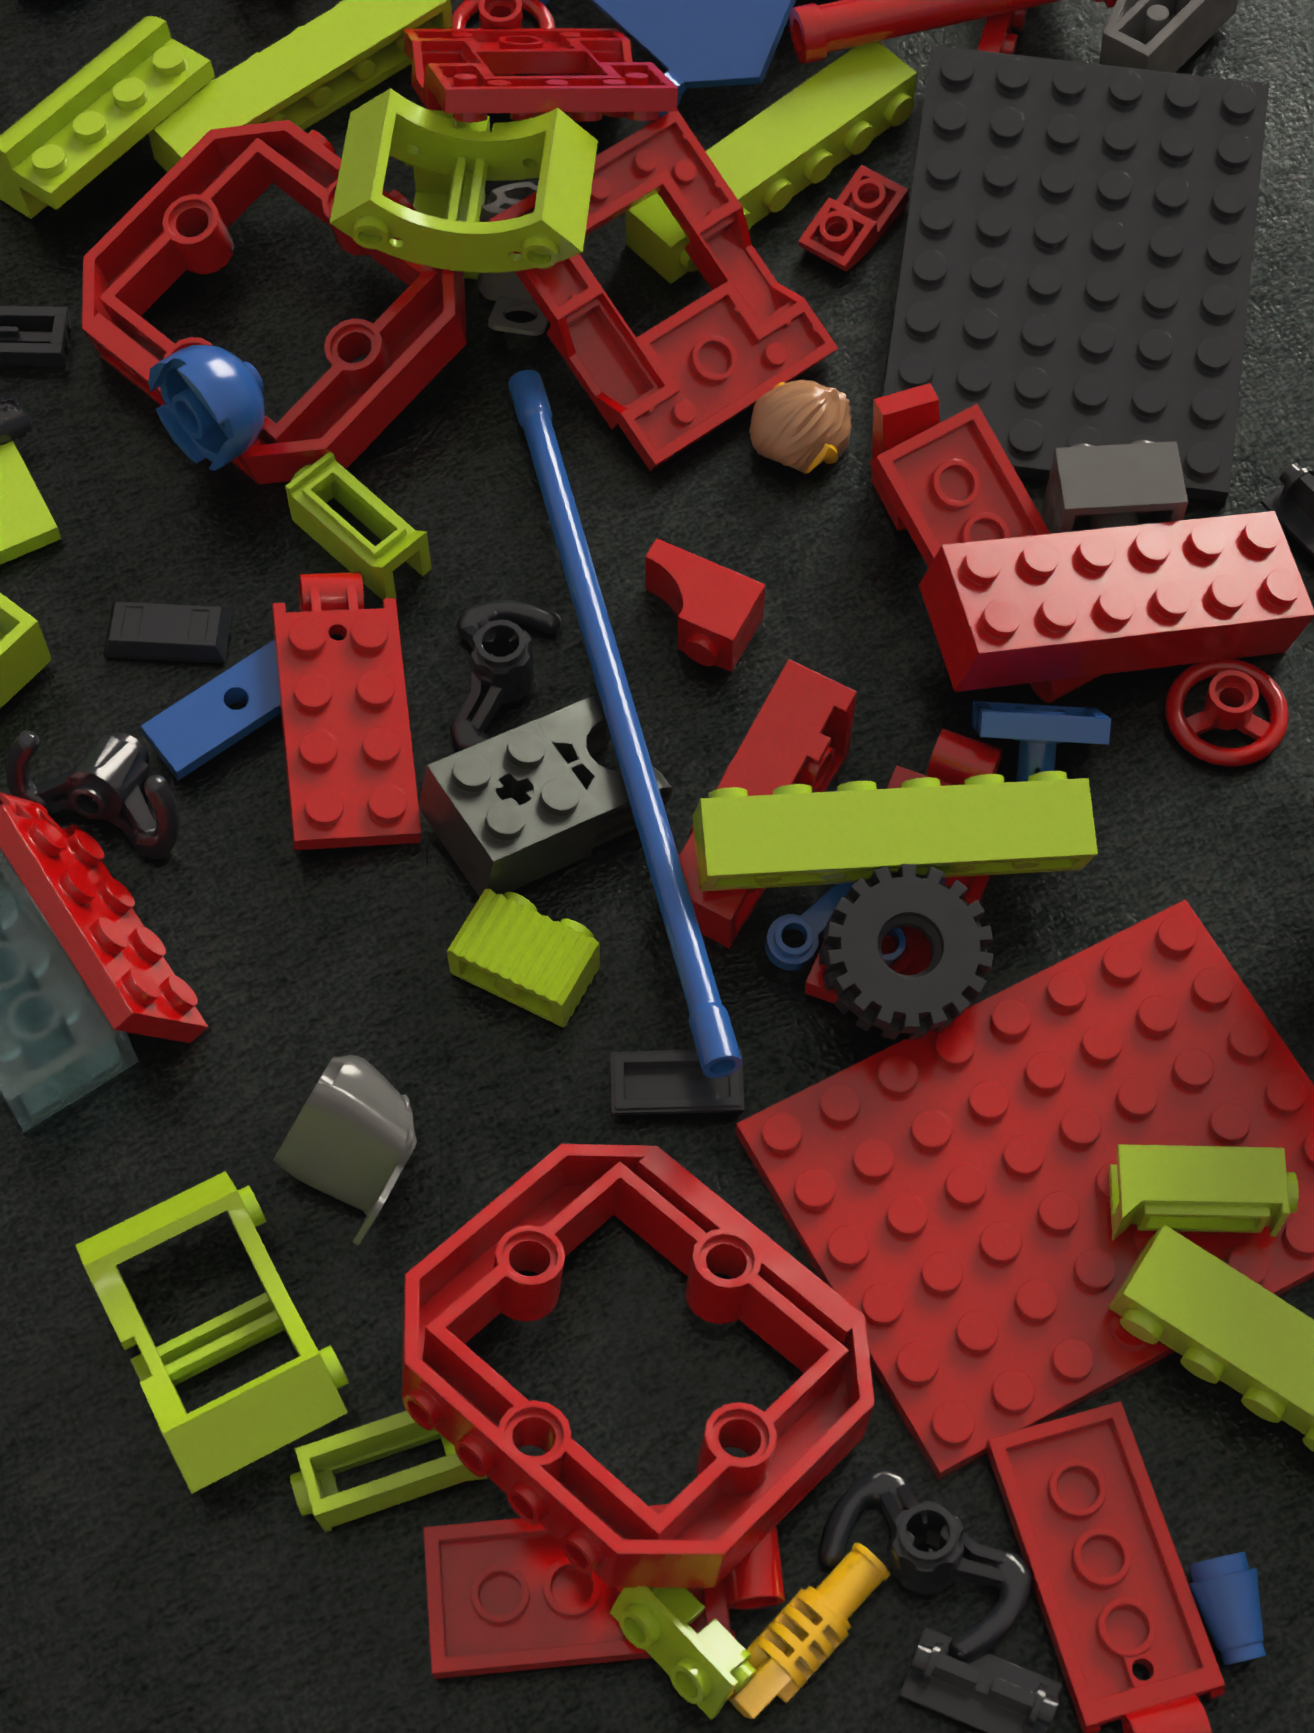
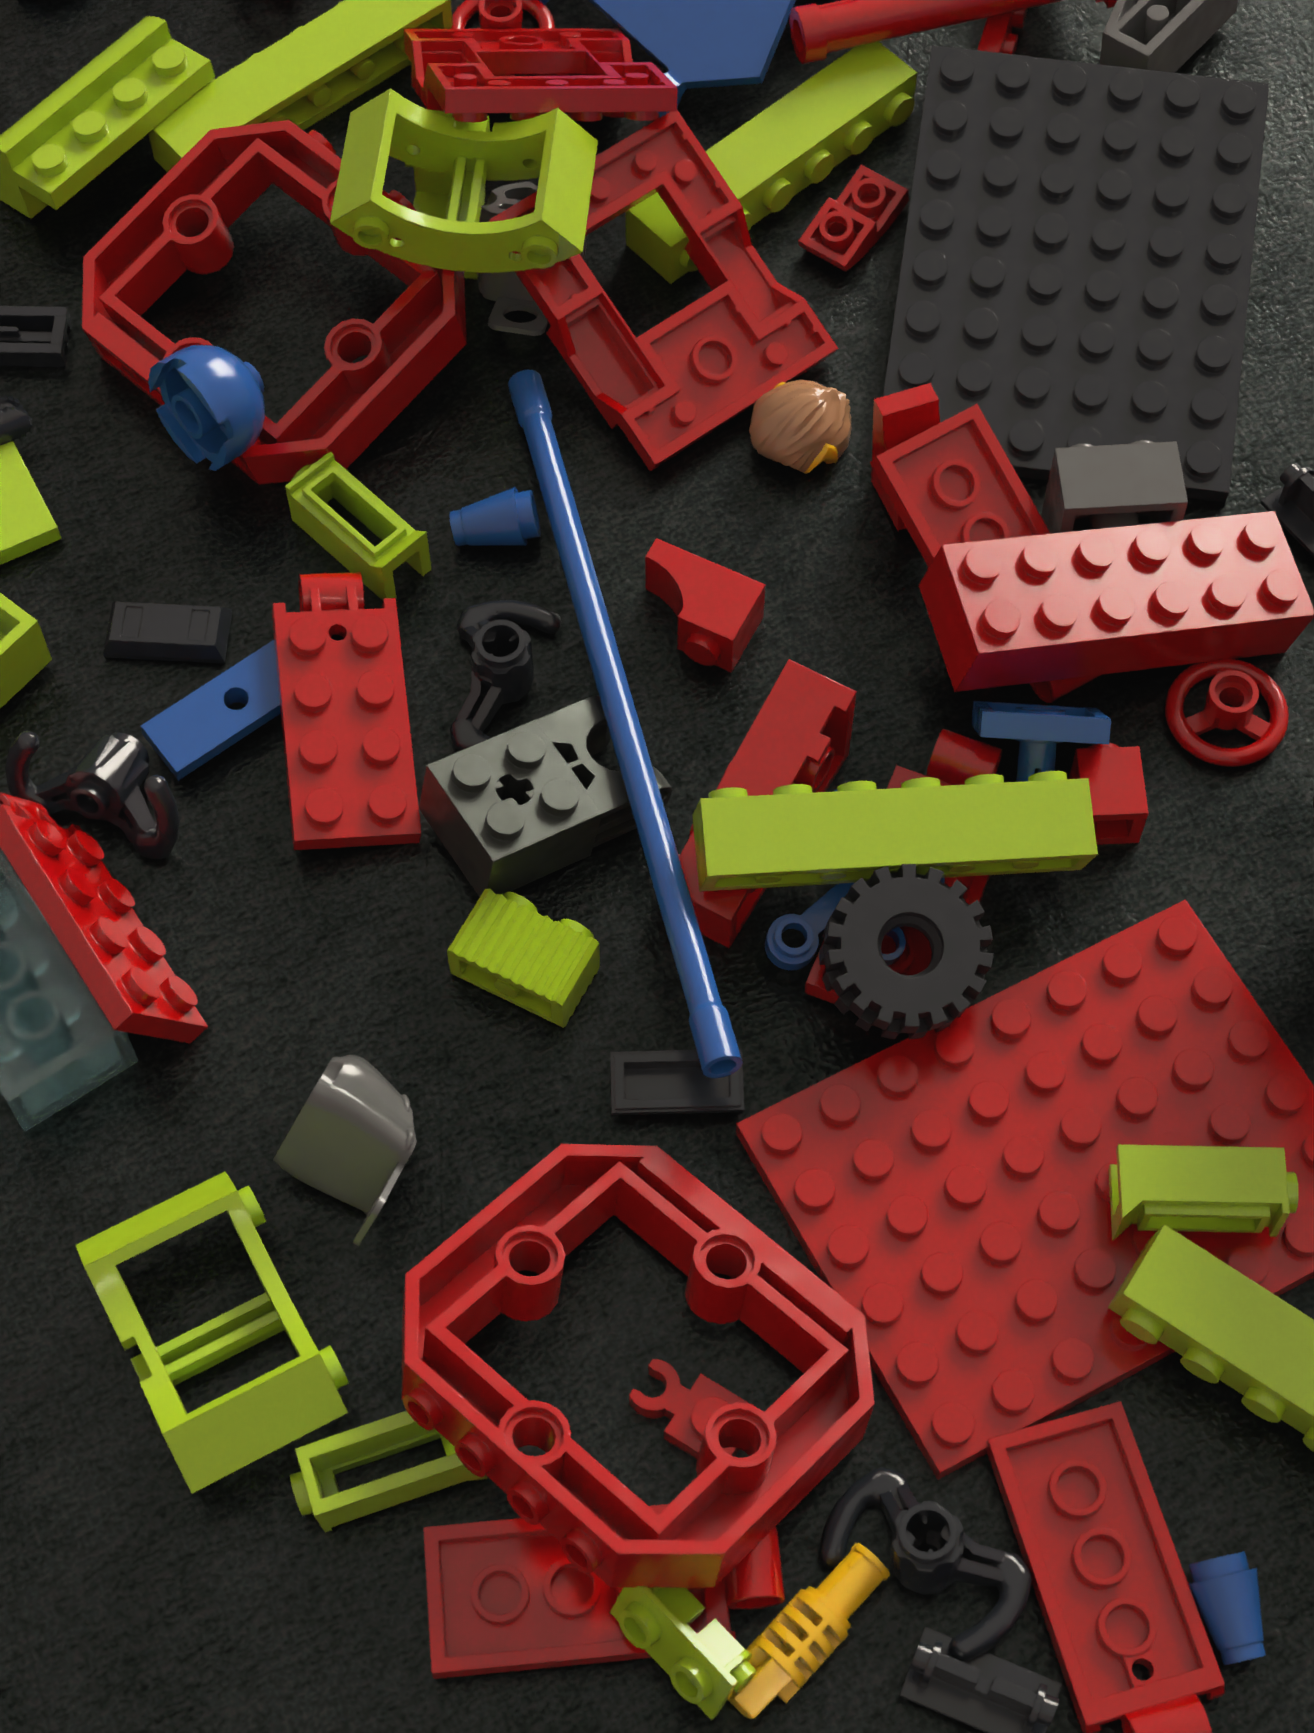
(497, 521): none -> blue cone
(684, 1407): none -> red plate
(1115, 791): none -> red brick

